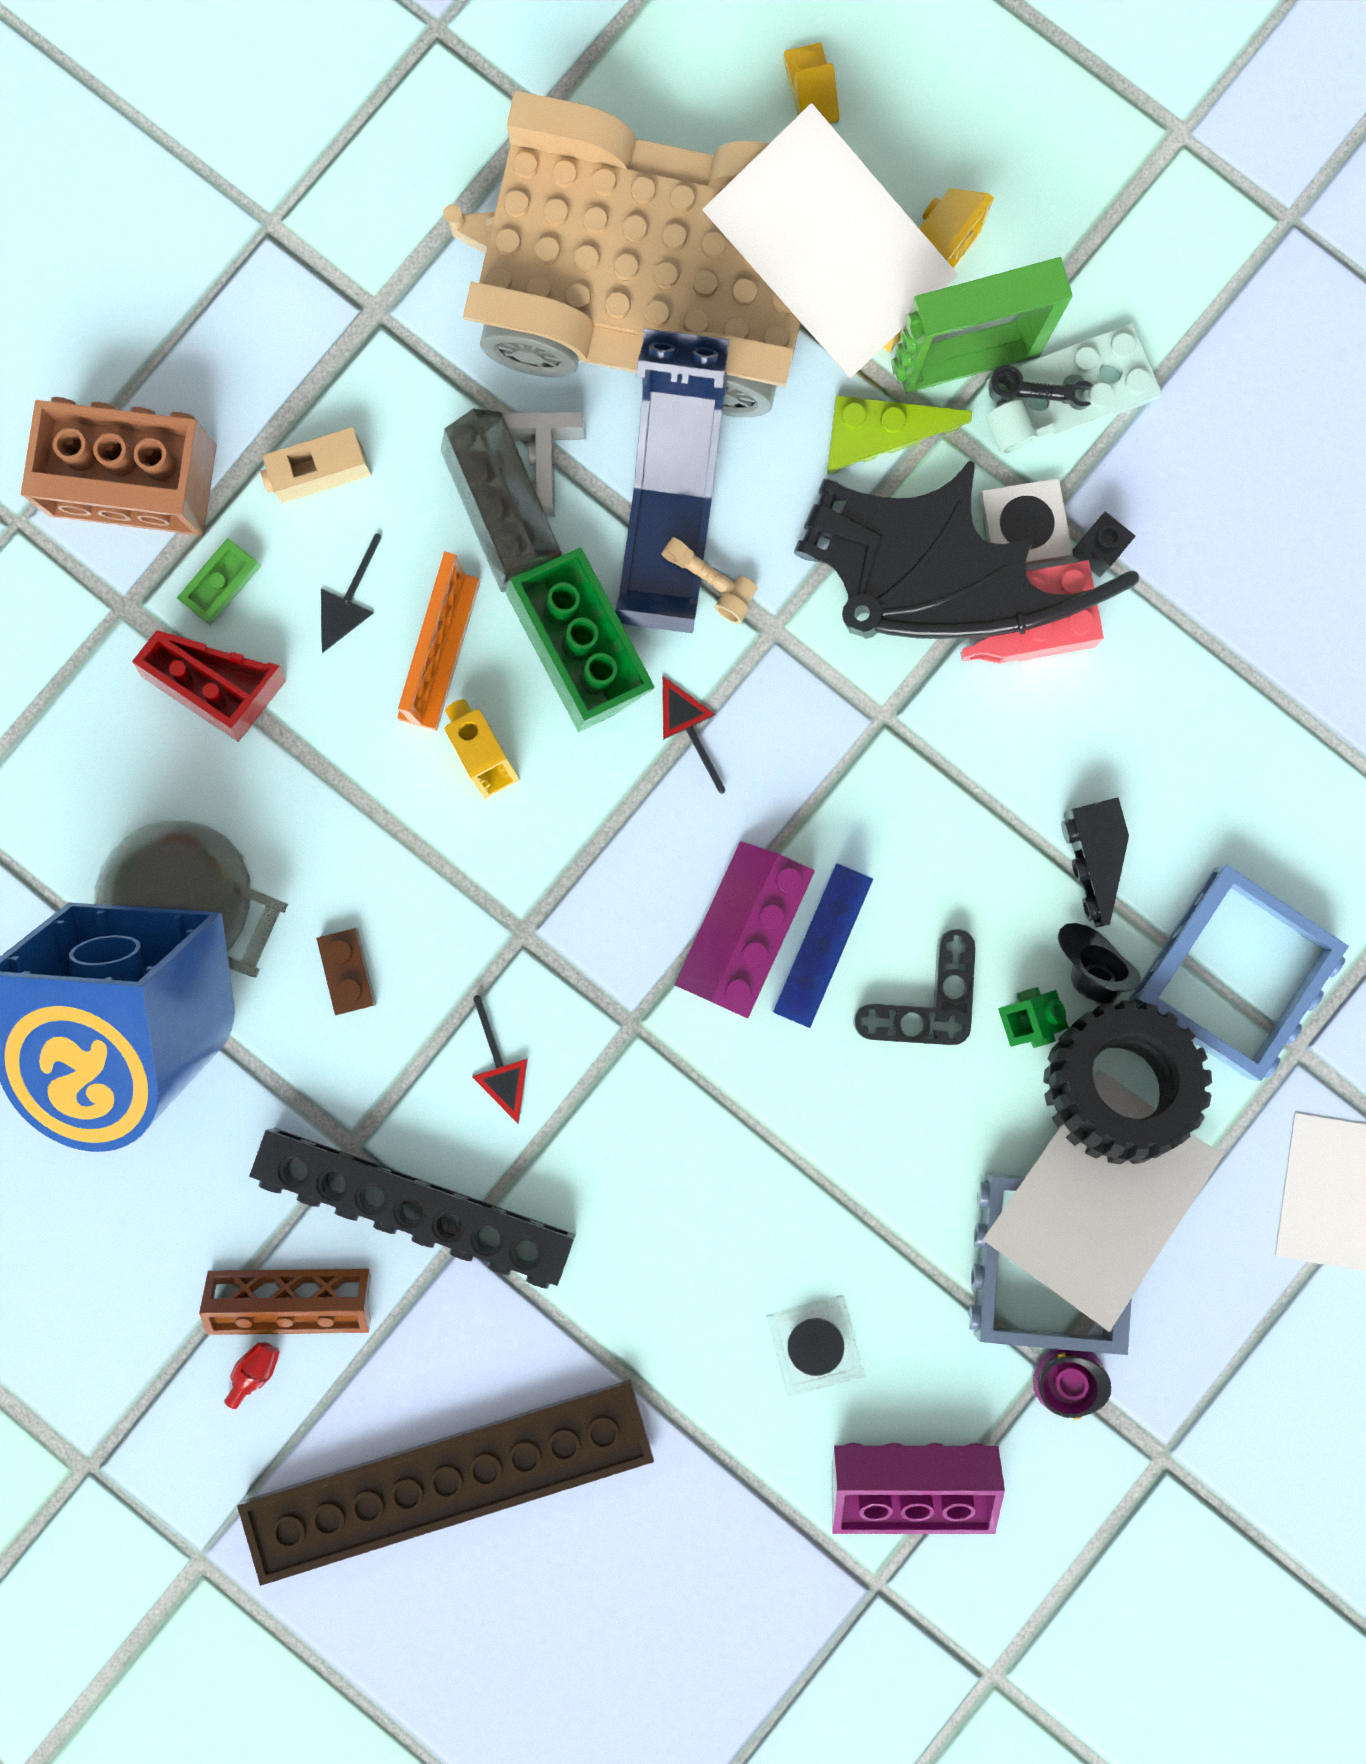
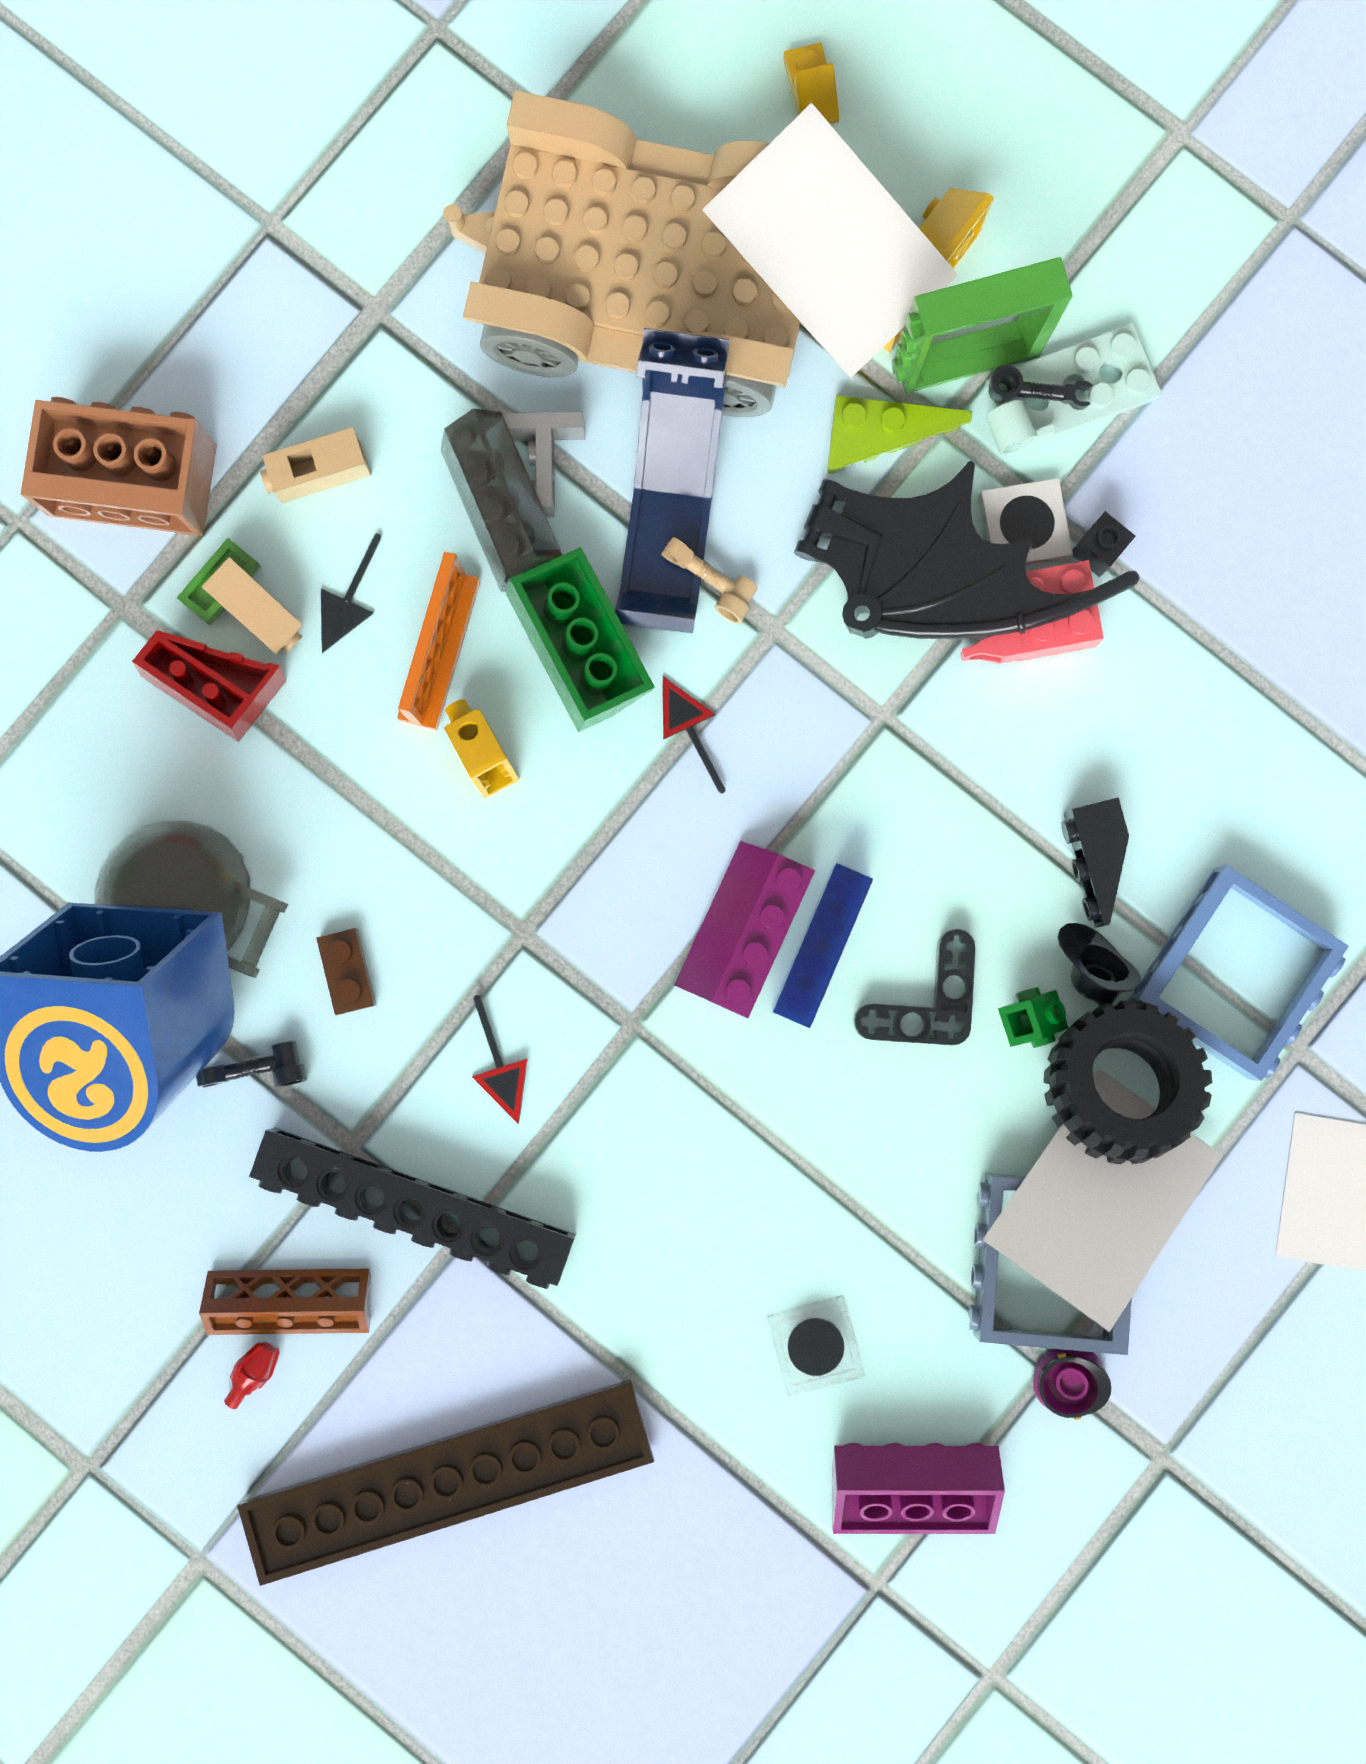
(253, 607): none -> tan brick
(283, 1064): none -> black brick

